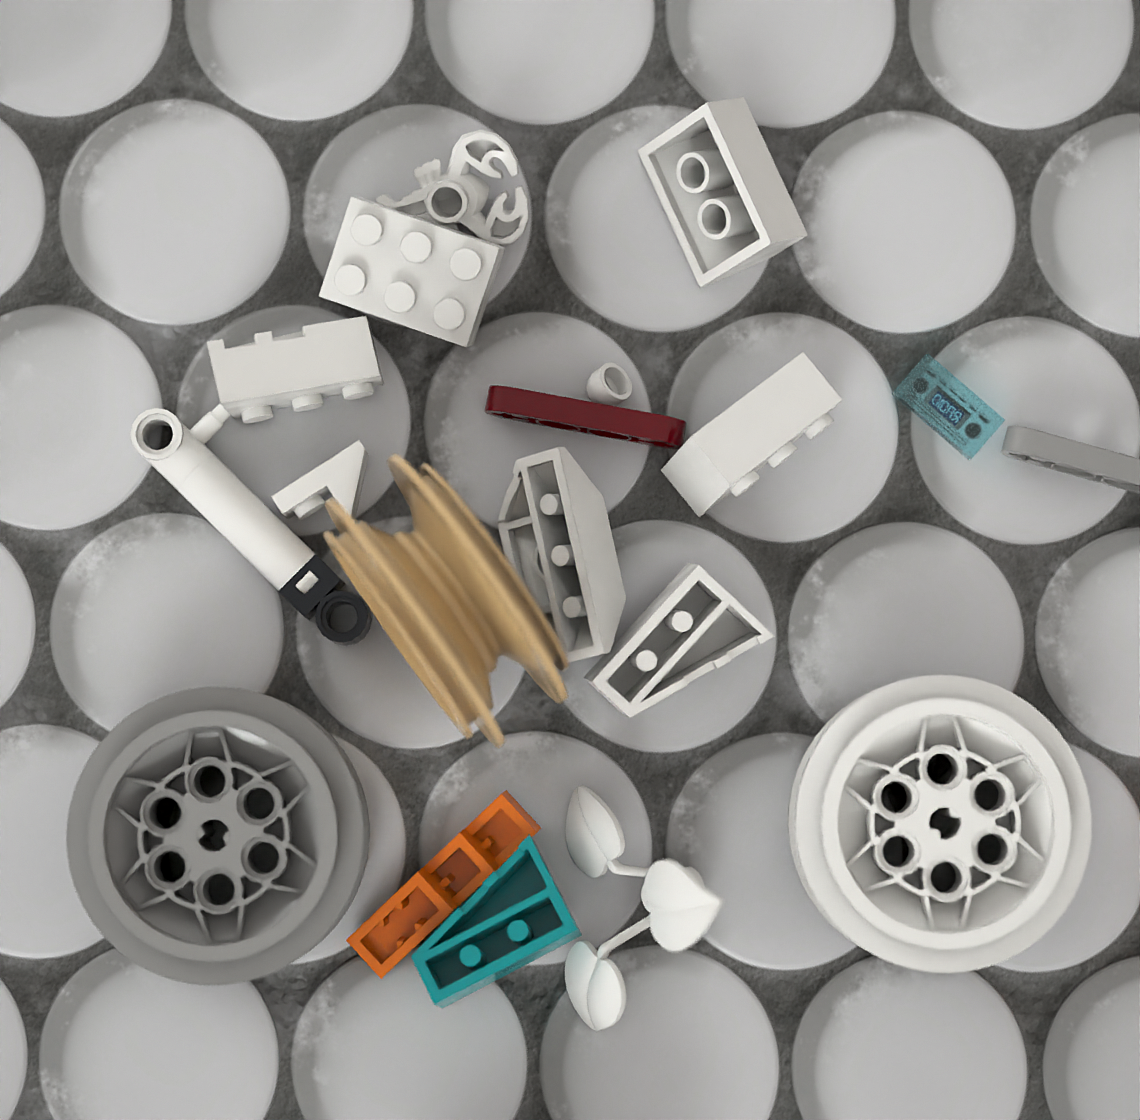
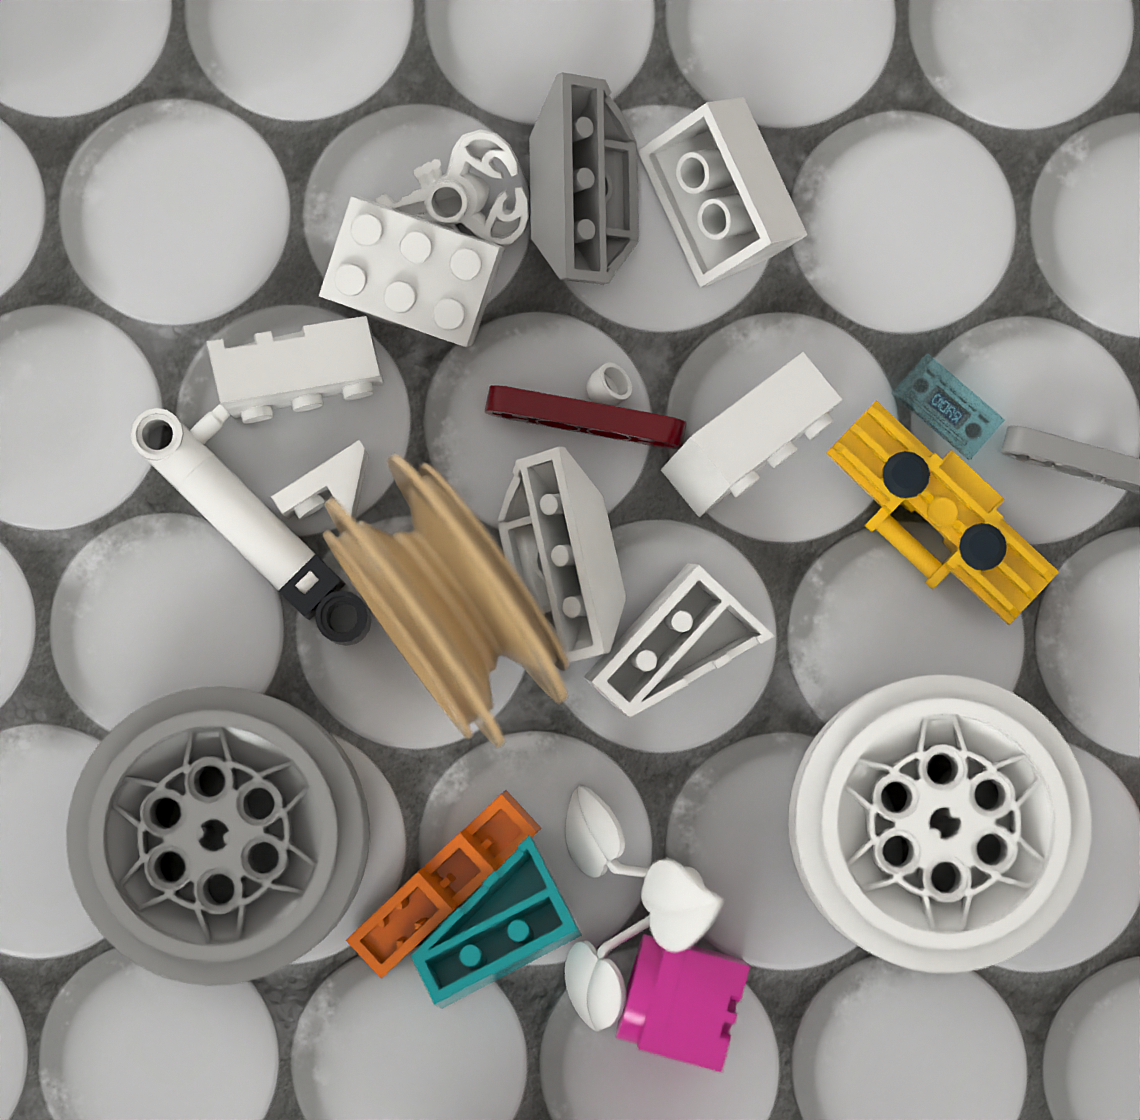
(583, 181): none -> light grey wedge
(682, 1003): none -> dark pink piece
(954, 500): none -> yellow piece

